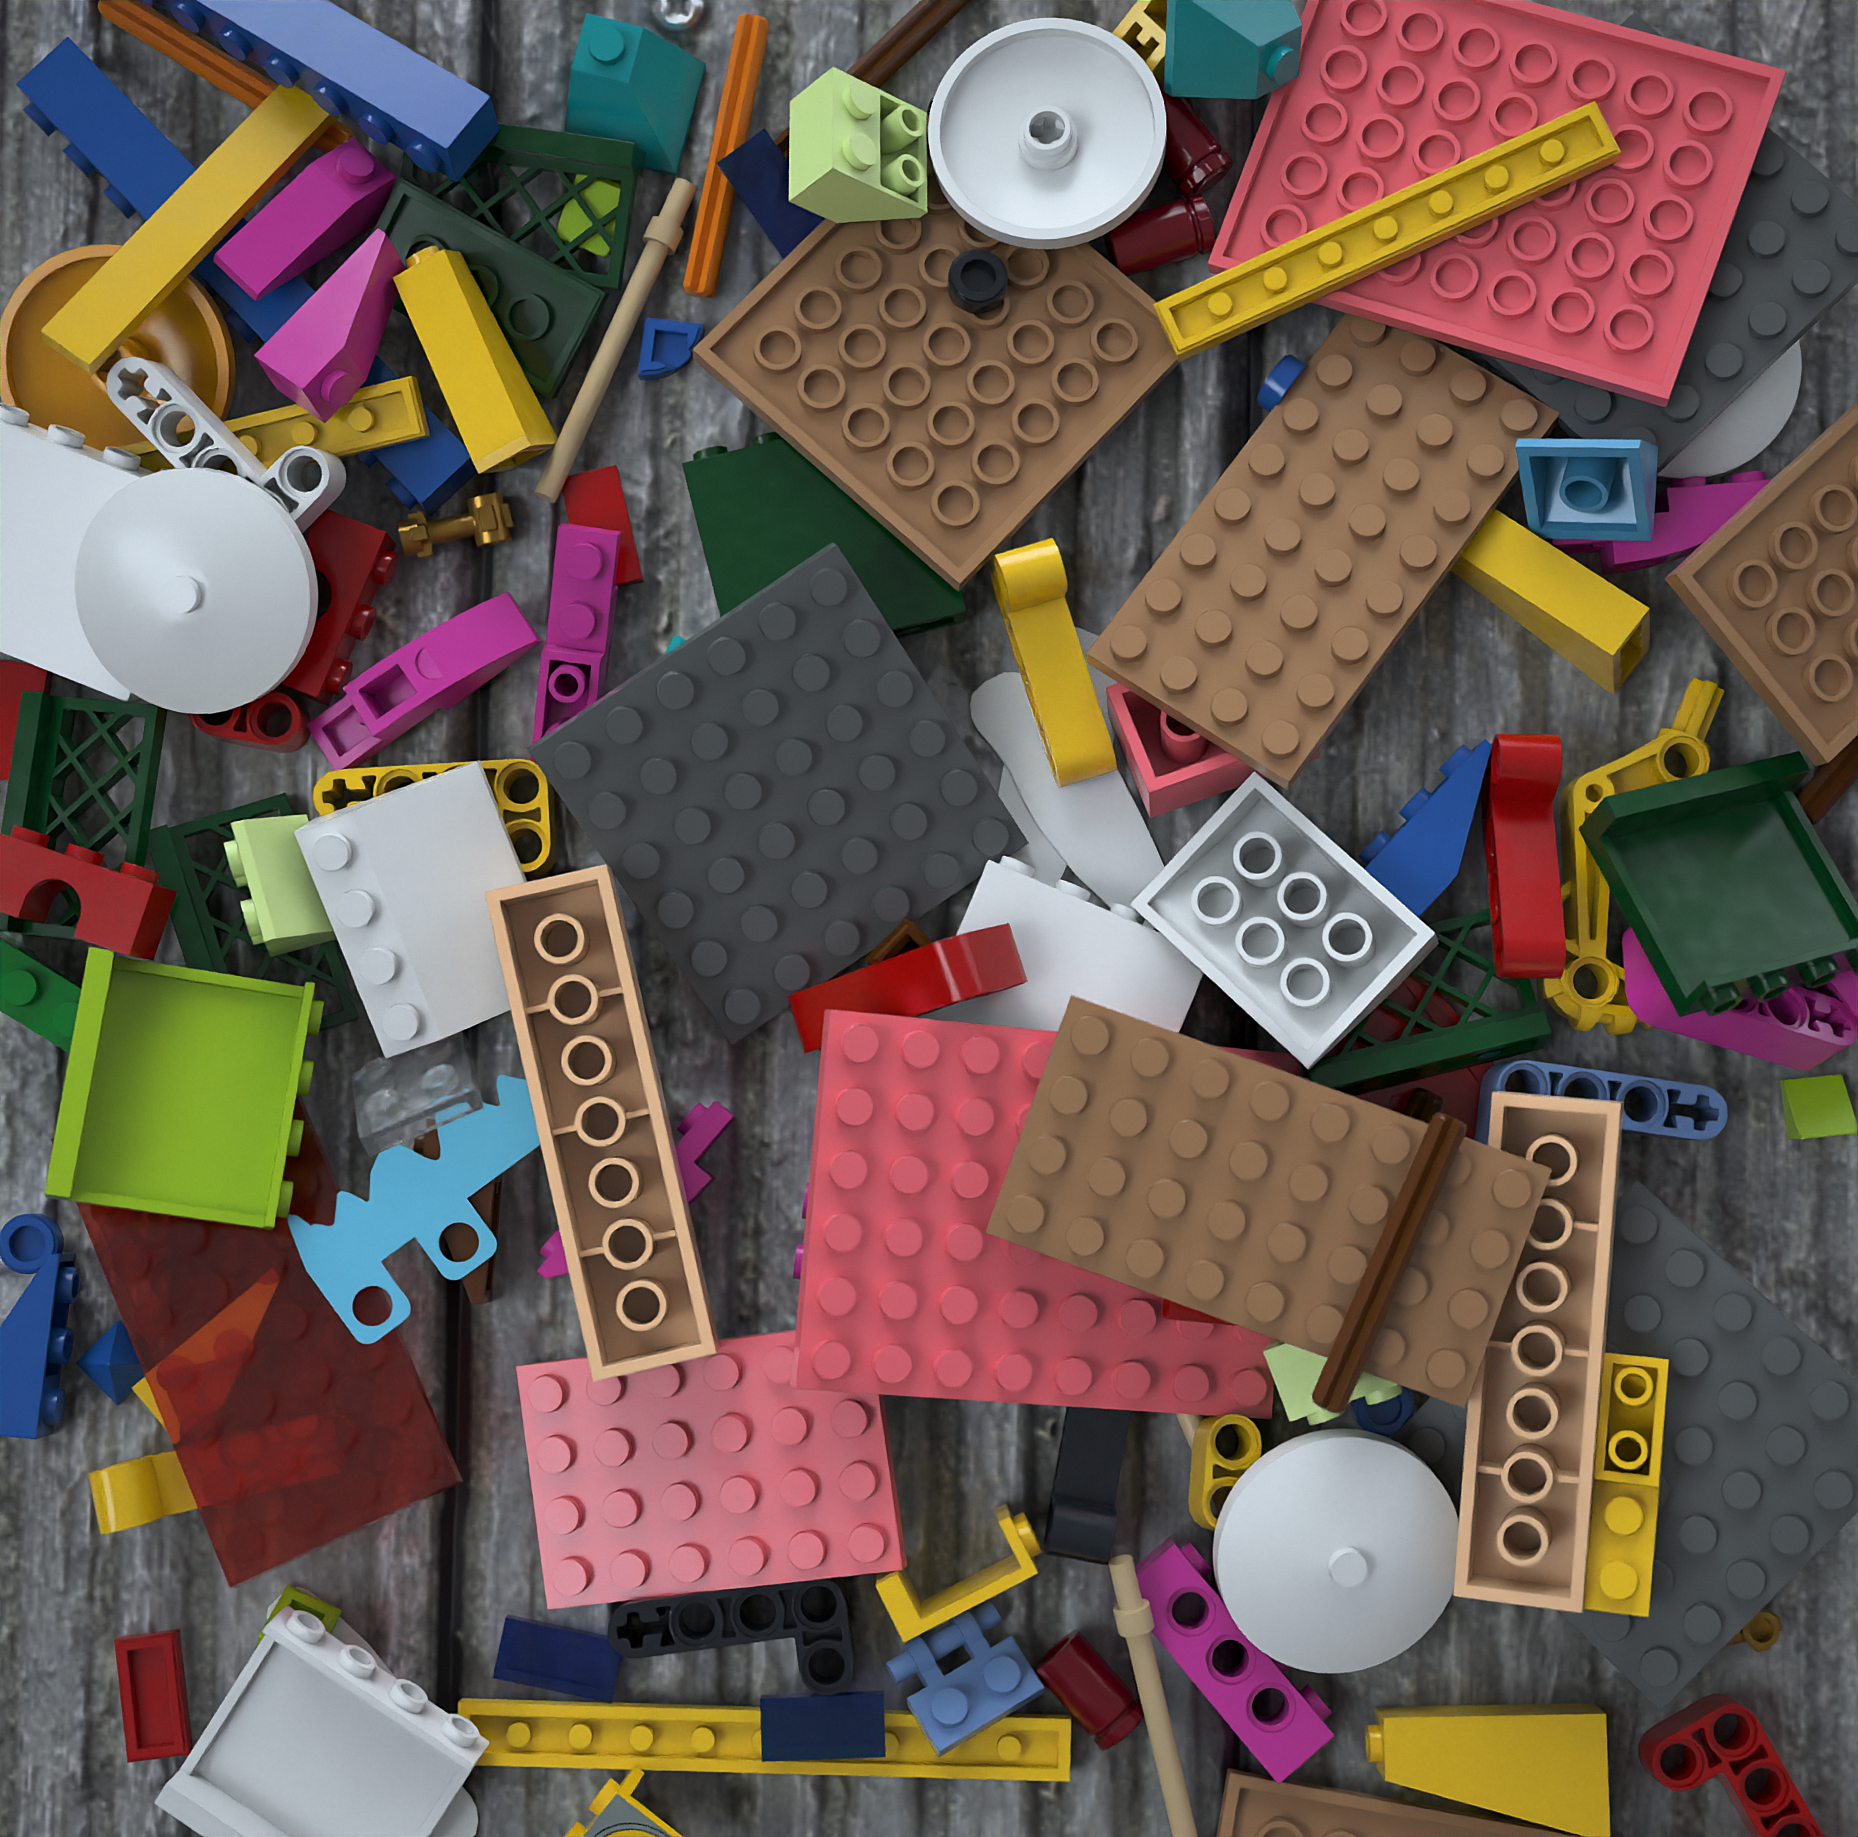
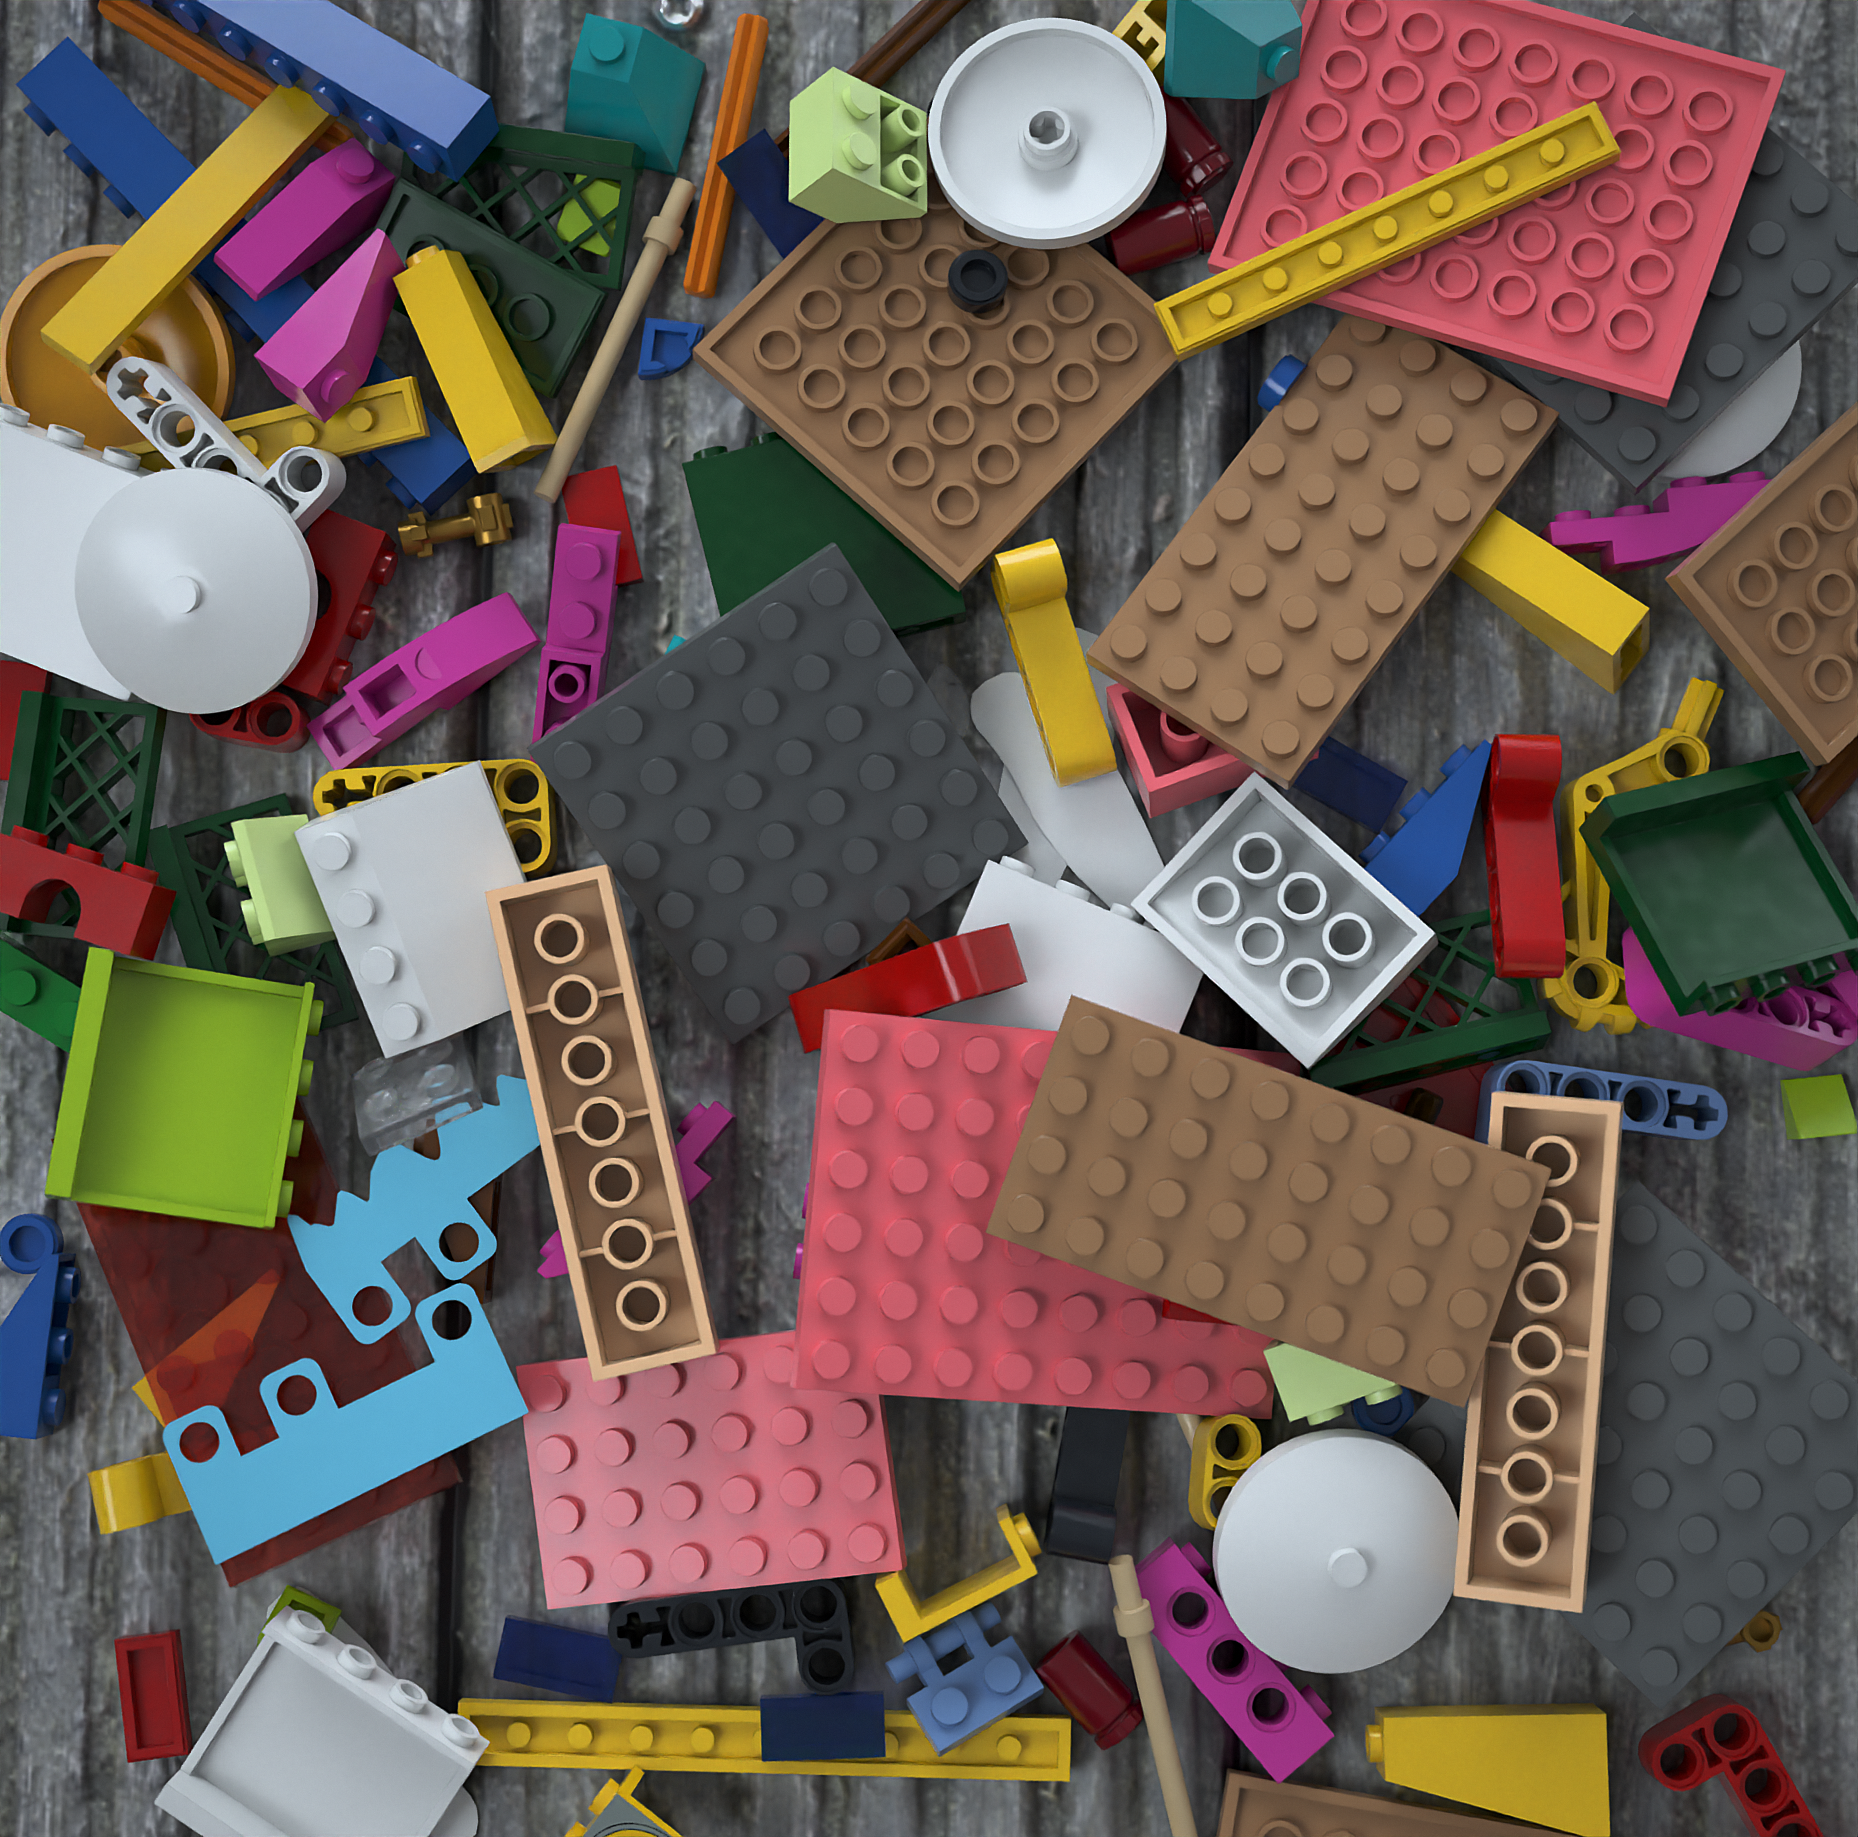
(113, 1363): blue slope -> none
(347, 1450): none -> medium azure piece
(1351, 785): none -> clear blue tile
(1389, 1263): reddish brown axle -> none
(1589, 488): dark azure slope -> none
(1626, 1485): yellow slope -> none

